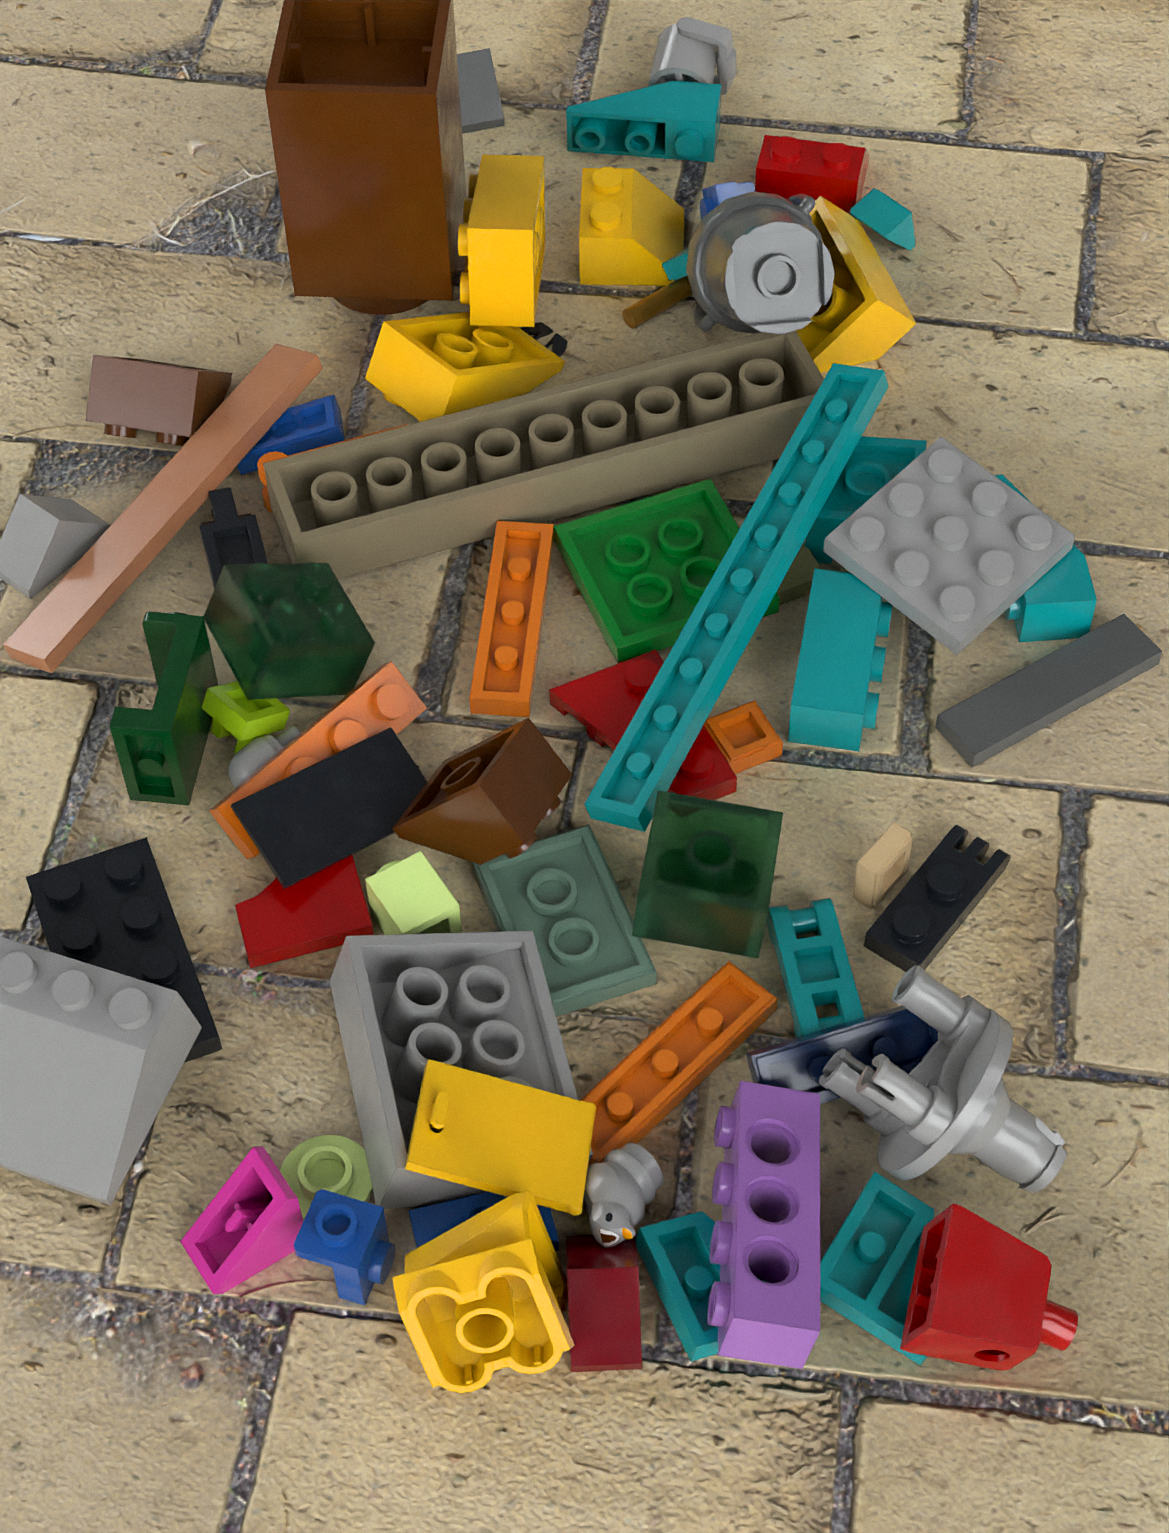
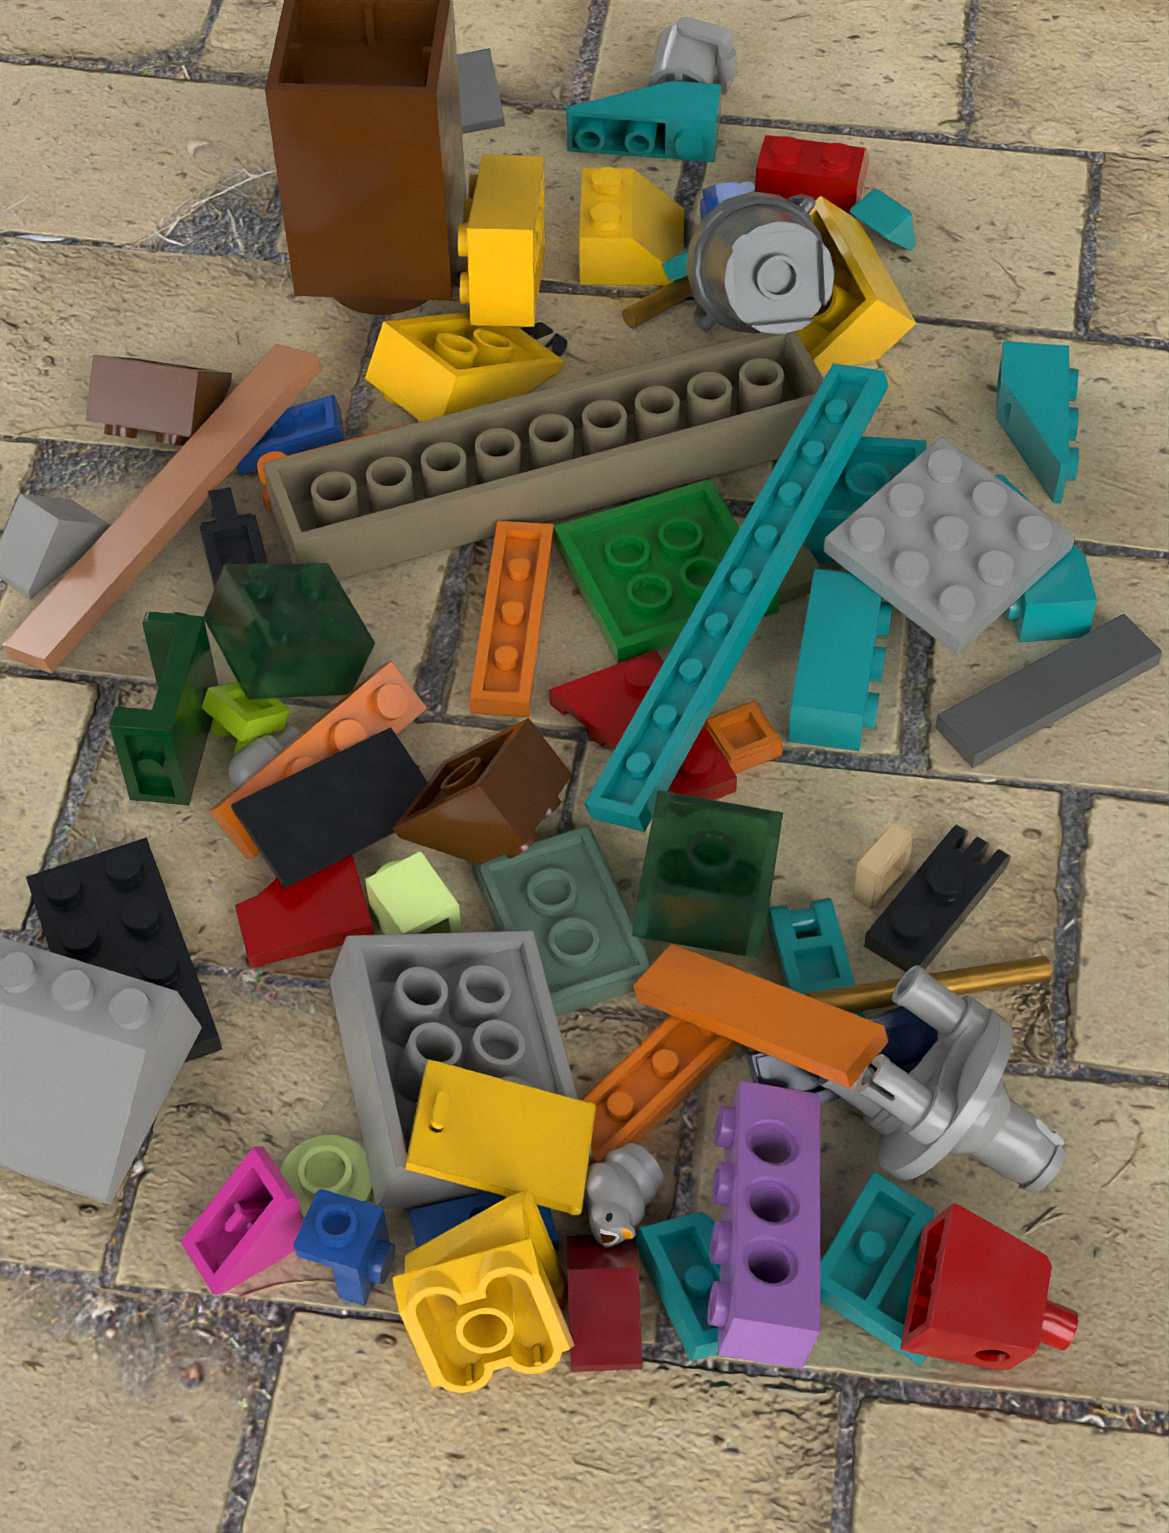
(761, 1015): none -> orange tile
(959, 981): none -> pearl gold bar
(1036, 413): none -> teal slope

